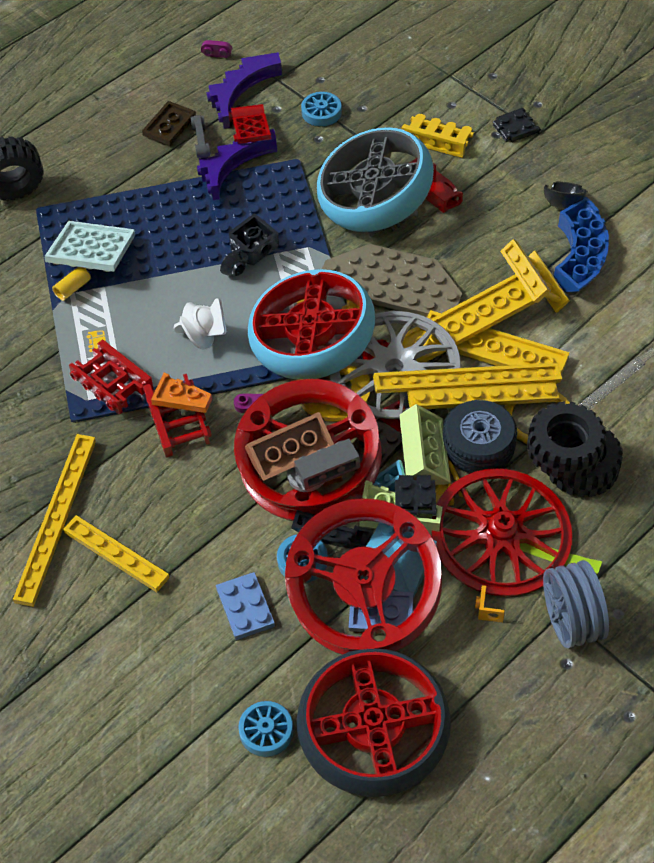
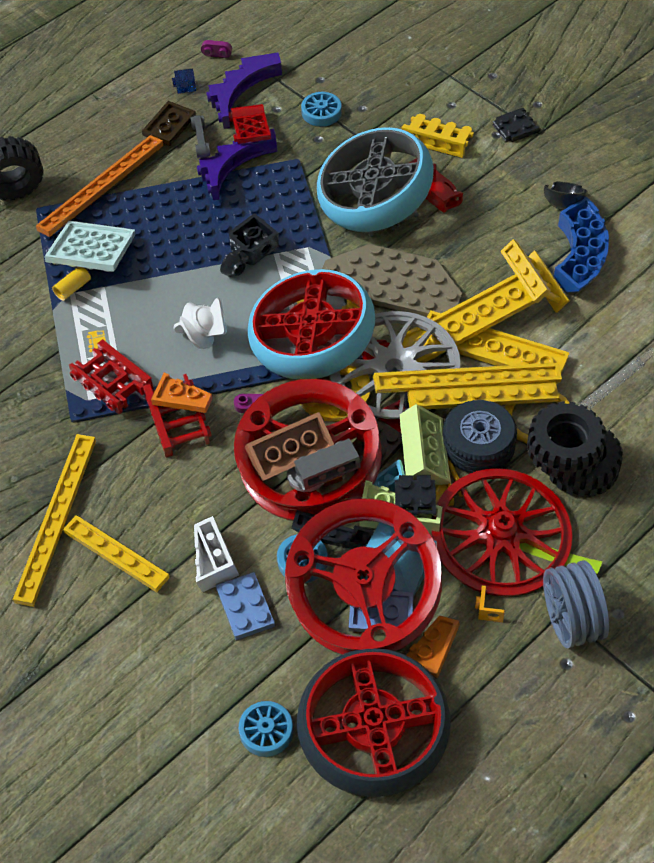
(99, 186): none -> orange plate
(184, 81): none -> clear blue brick
(212, 556): none -> white wedge
(435, 644): none -> orange wing

